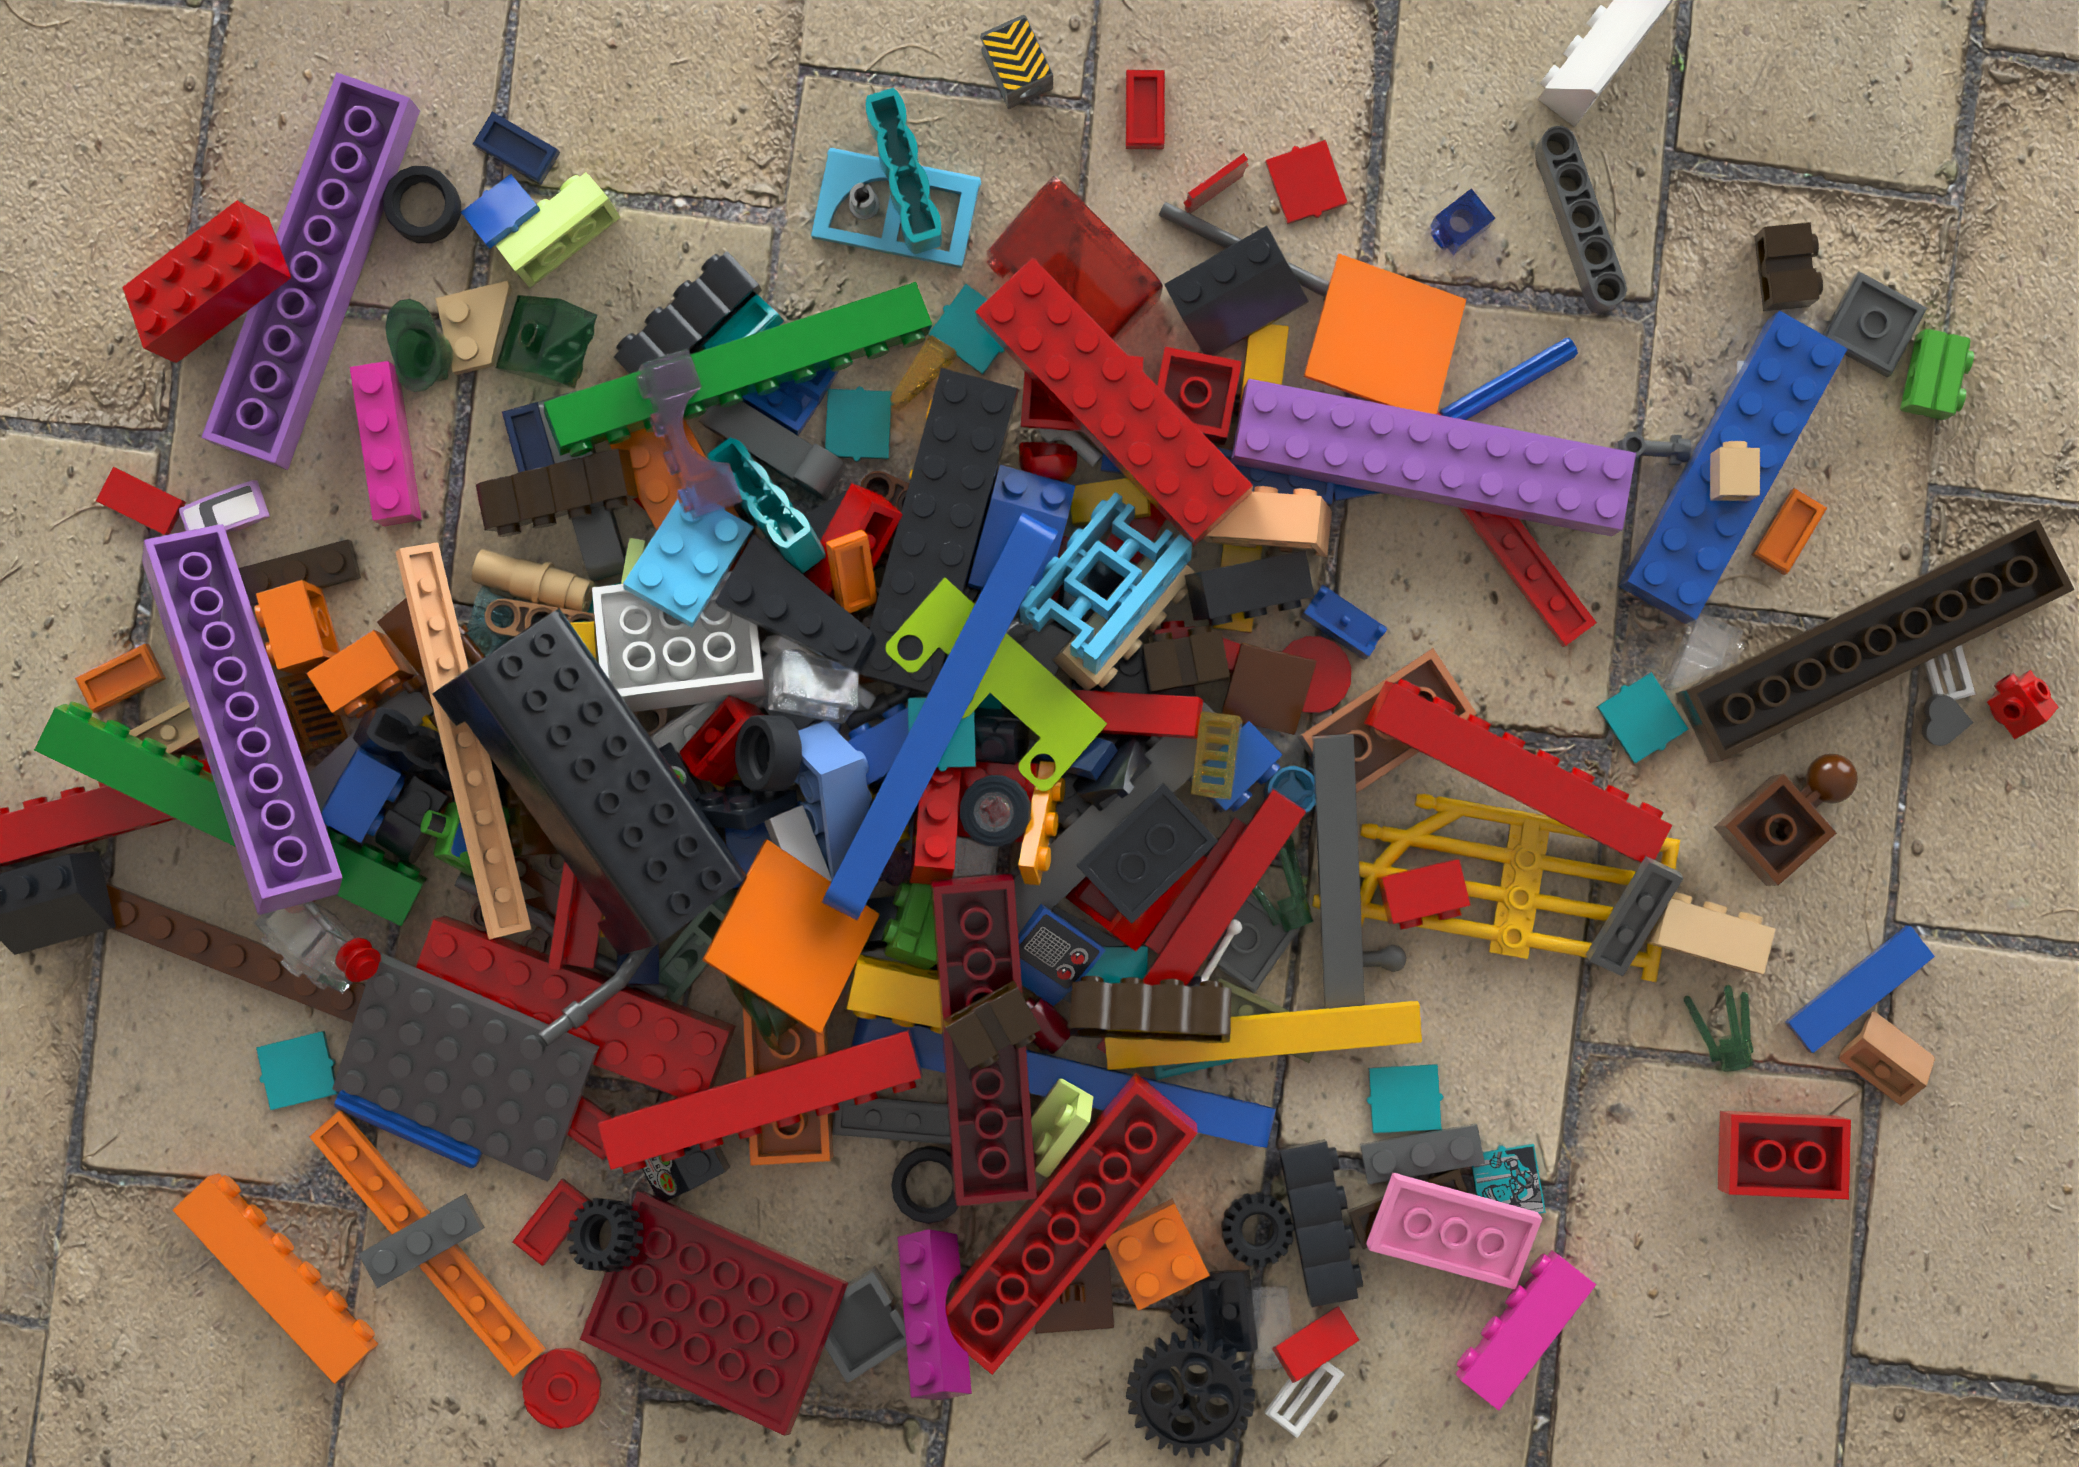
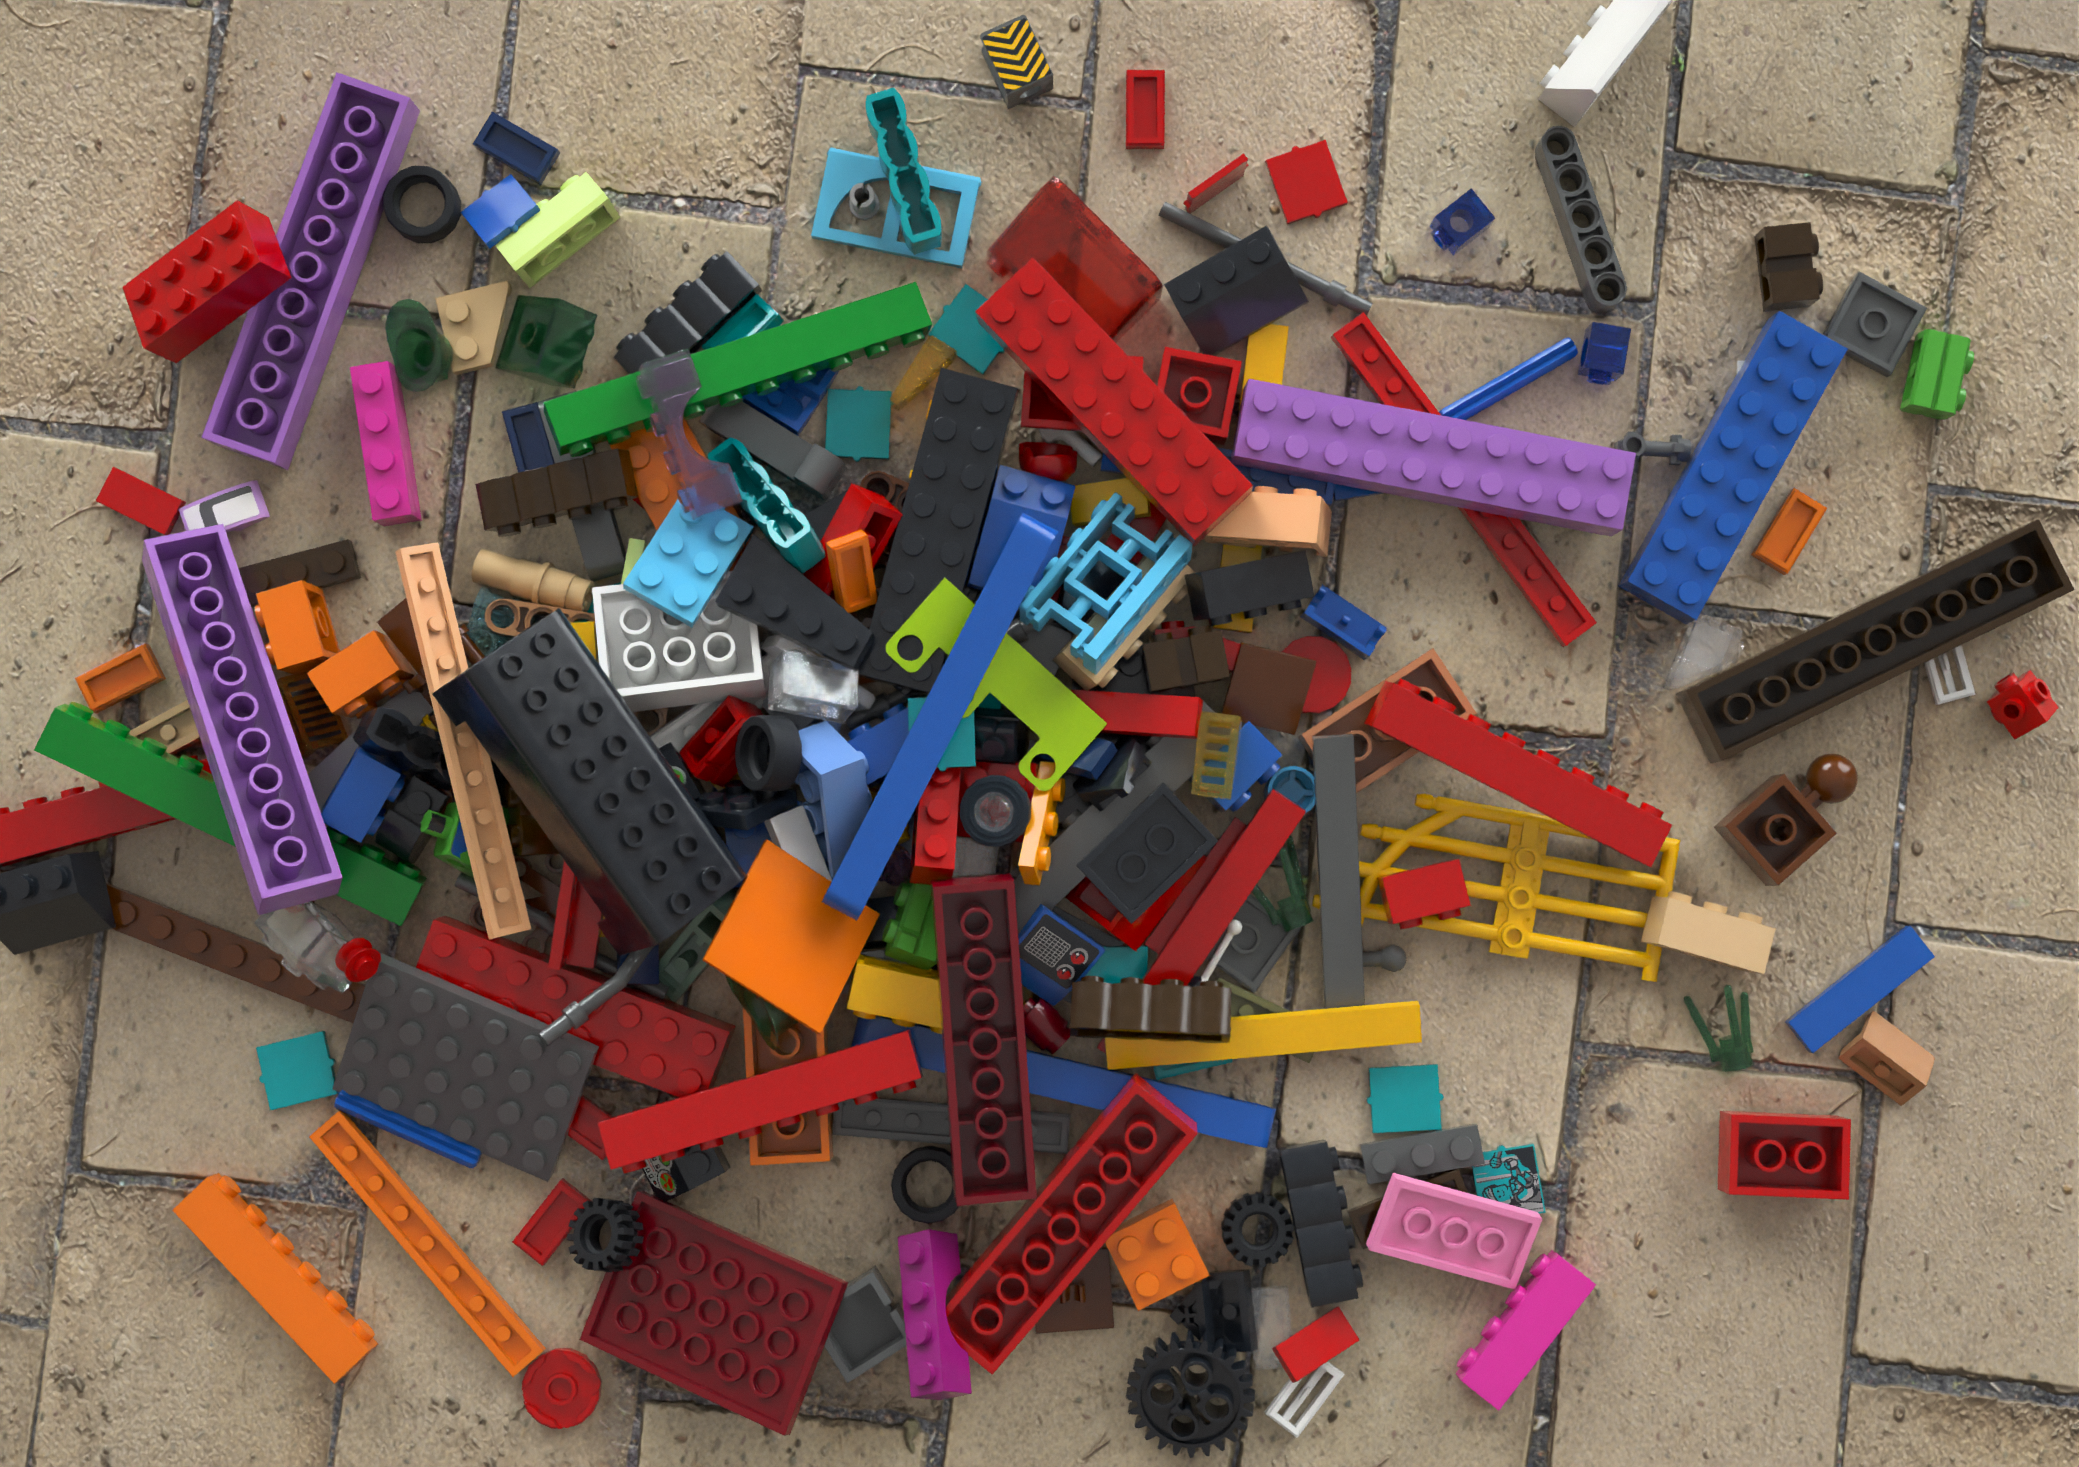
(421, 1240): dark grey plate -> none
(992, 1025): dark brown brick -> none
(1059, 1124): yellowish green bracket -> none
(1384, 337): orange piece -> none
(1604, 353): none -> clear blue brick
(1634, 916): dark grey plate -> none
(1642, 718): teal piece -> none
(1734, 472): tan brick -> none
(1944, 720): dark grey tile -> none

